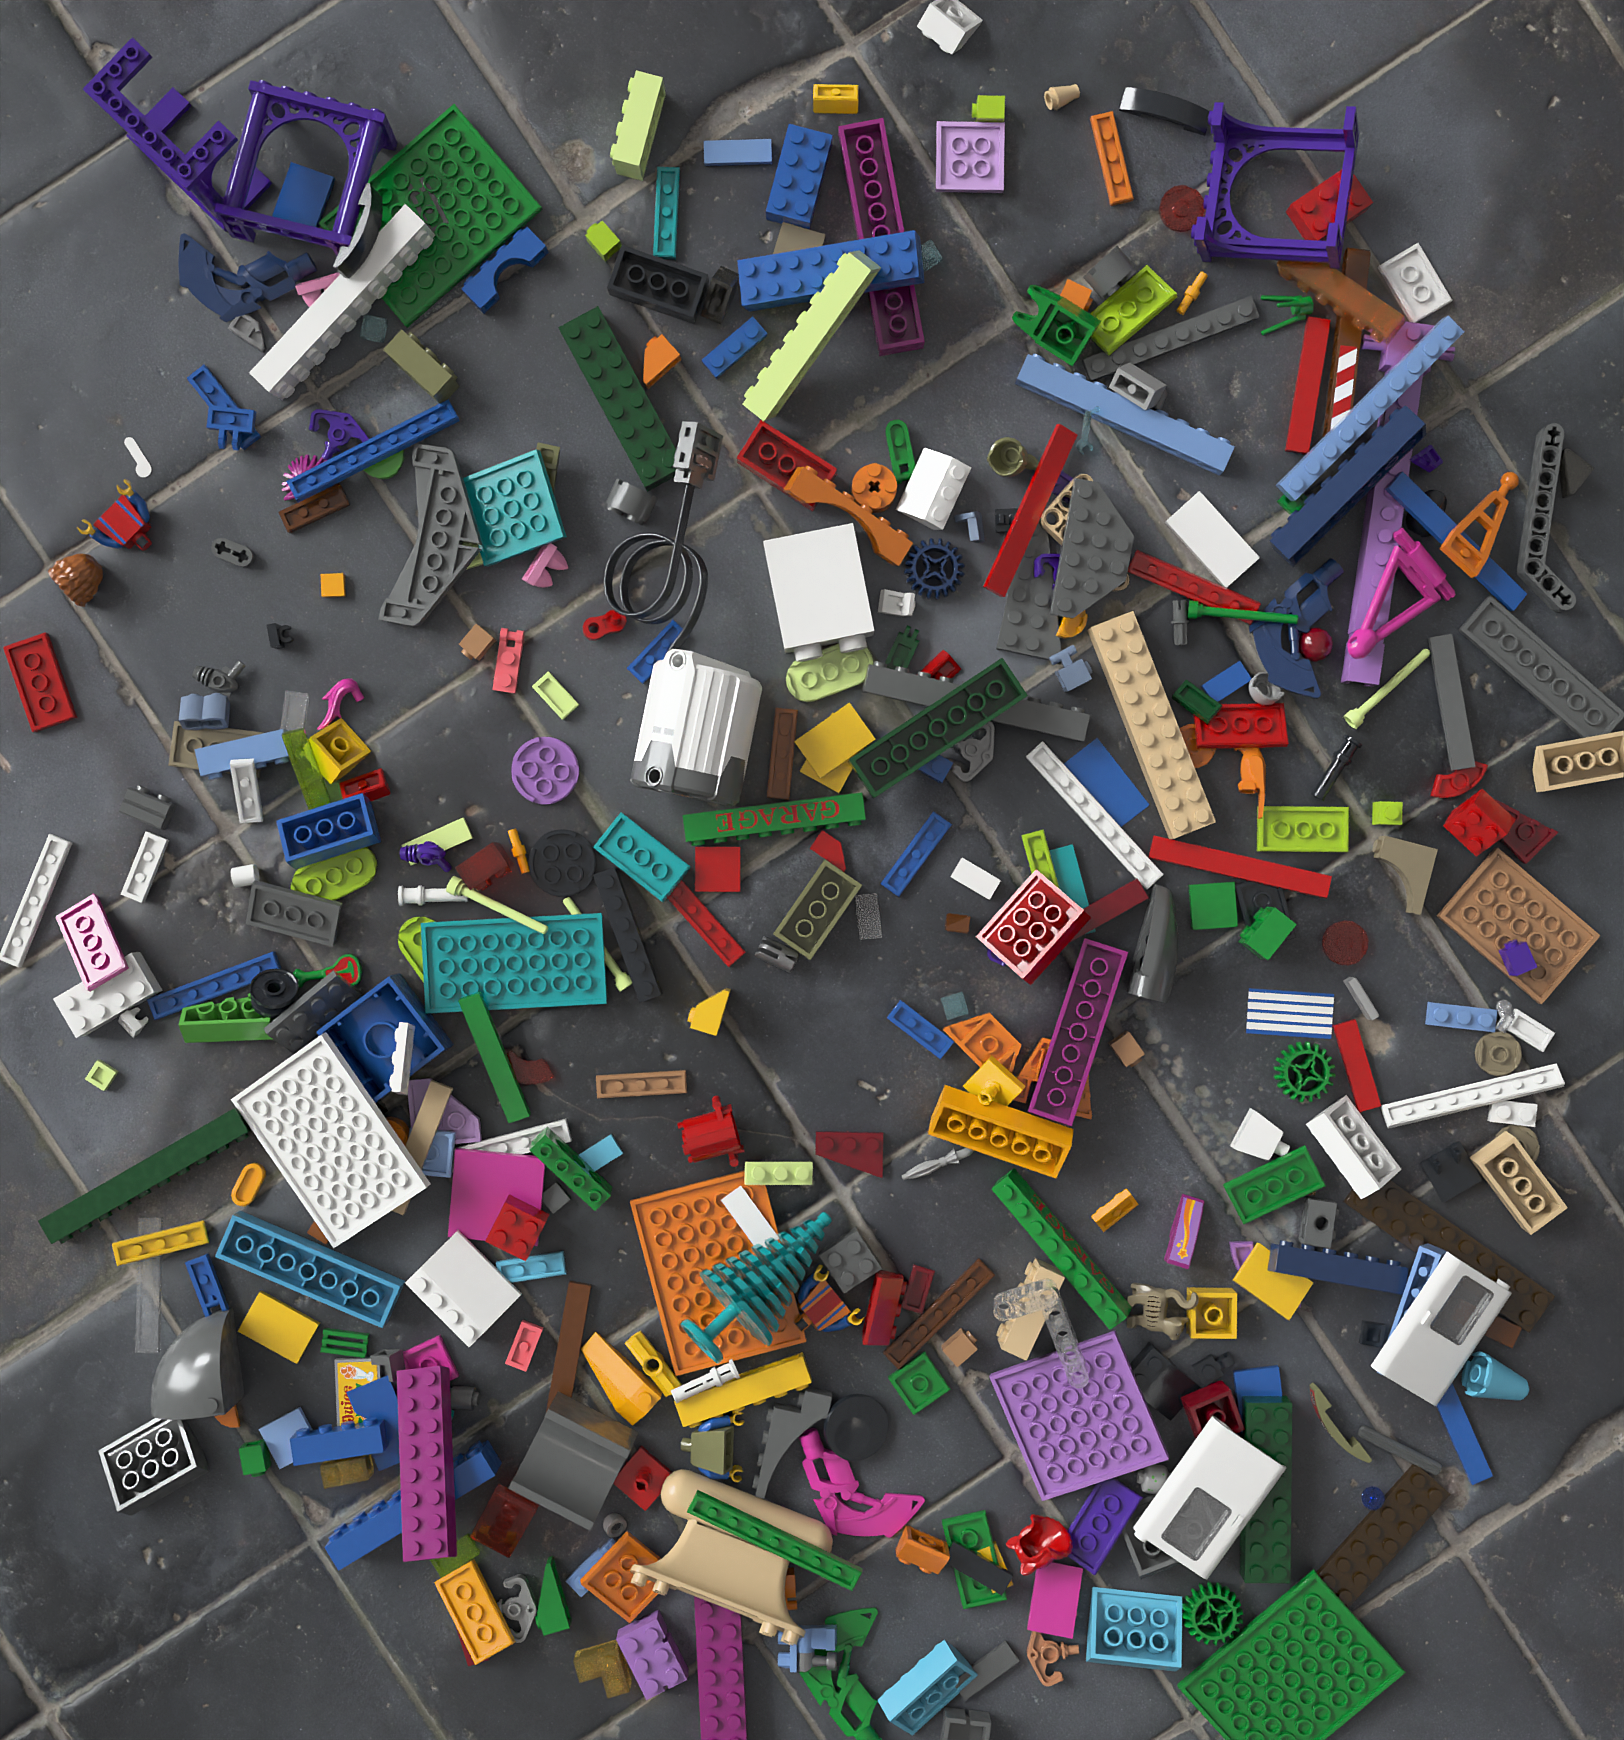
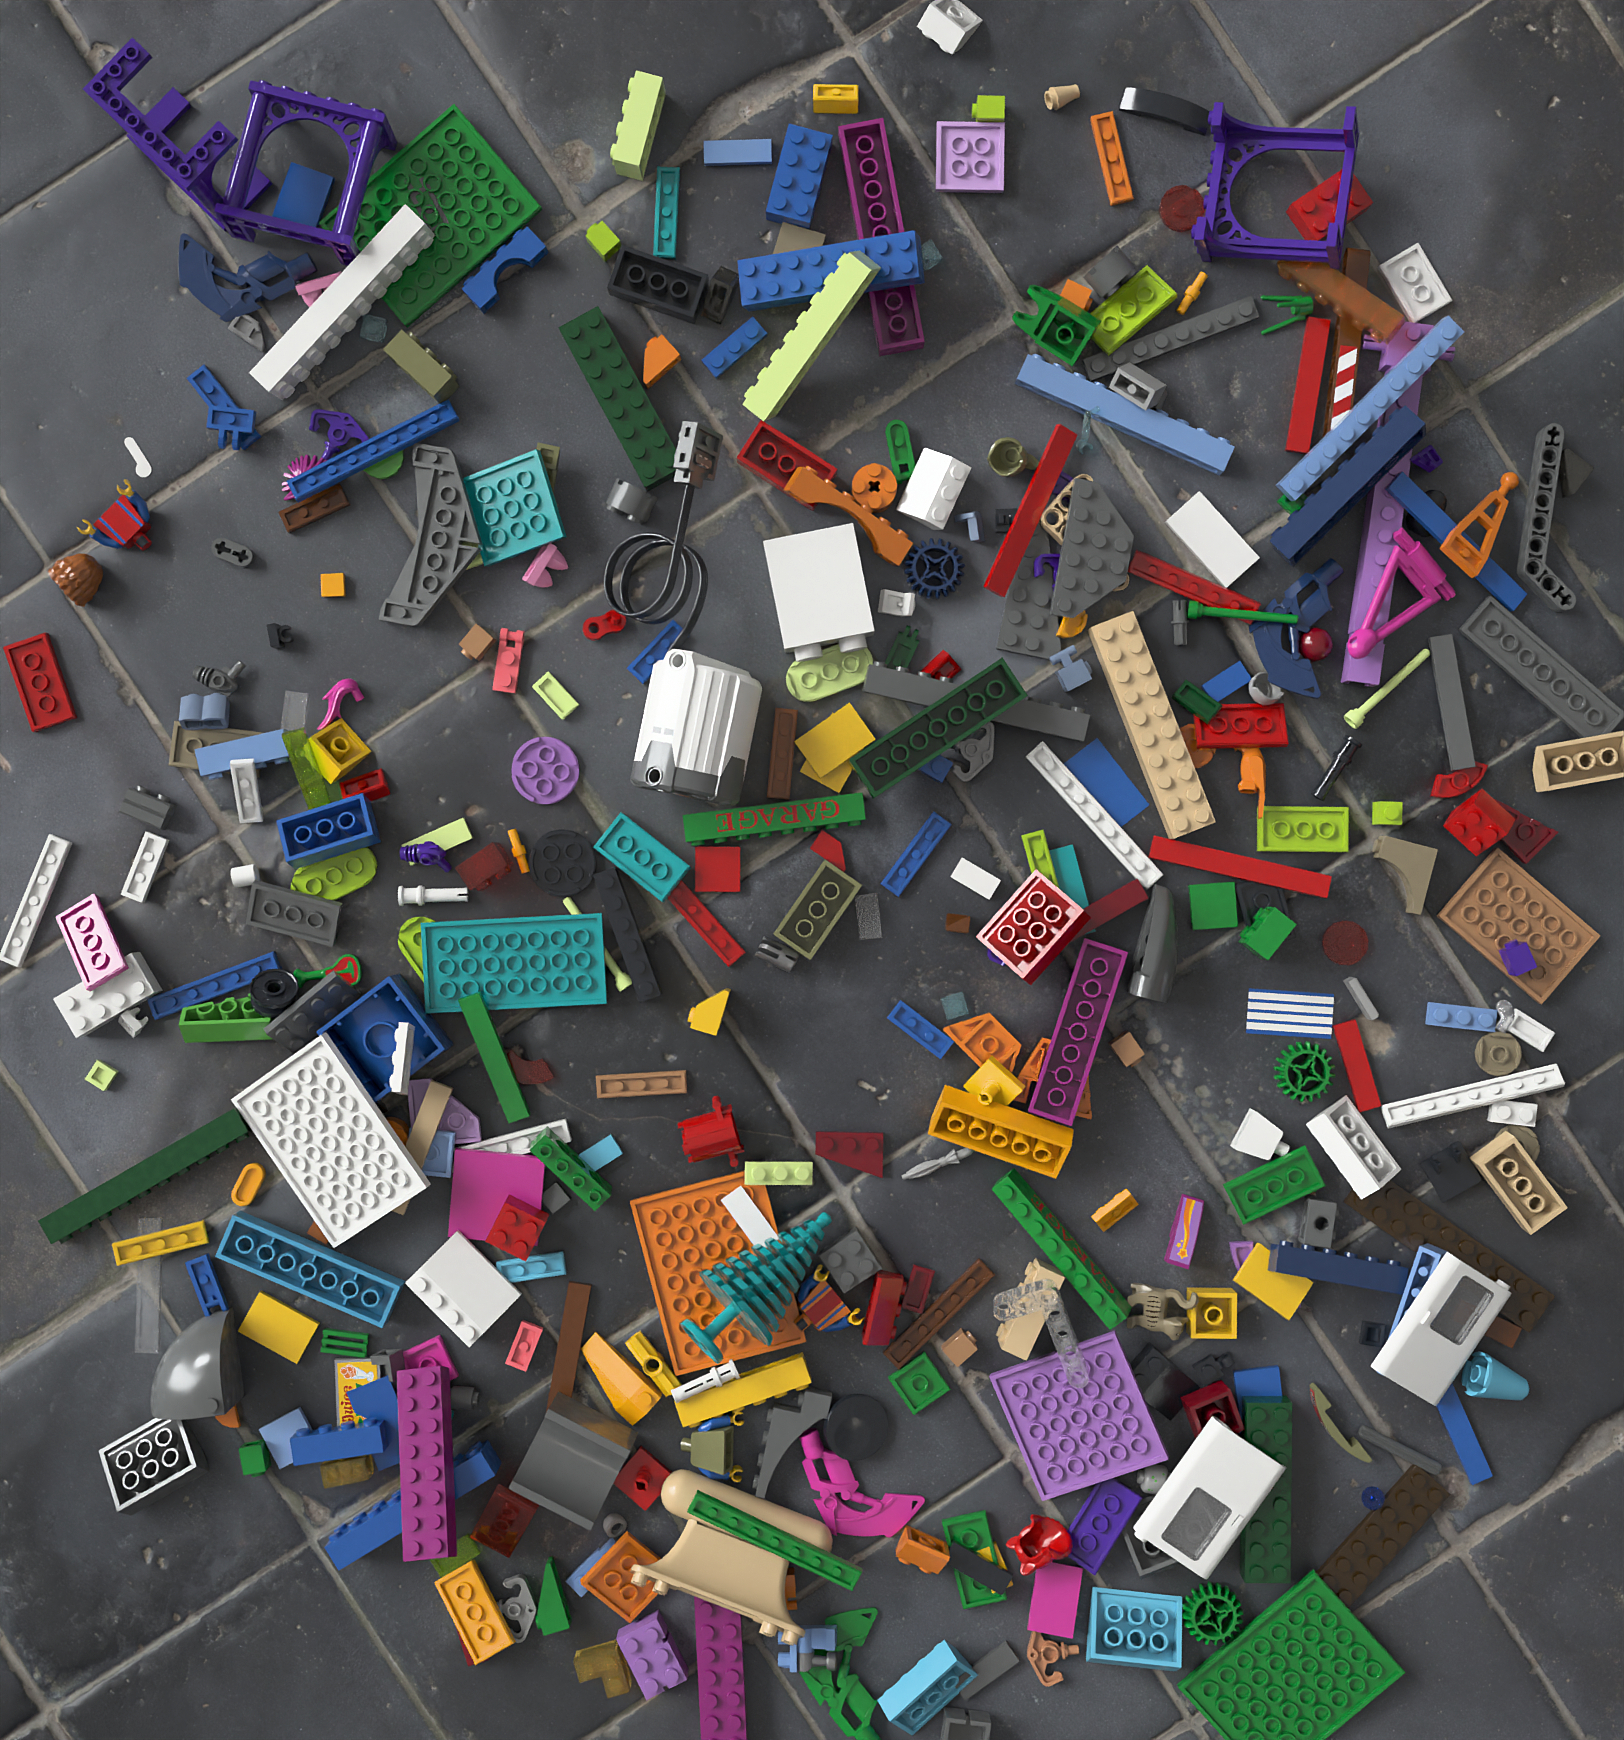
(352, 257): black slope -> none
(457, 887): yellowish green piece -> none

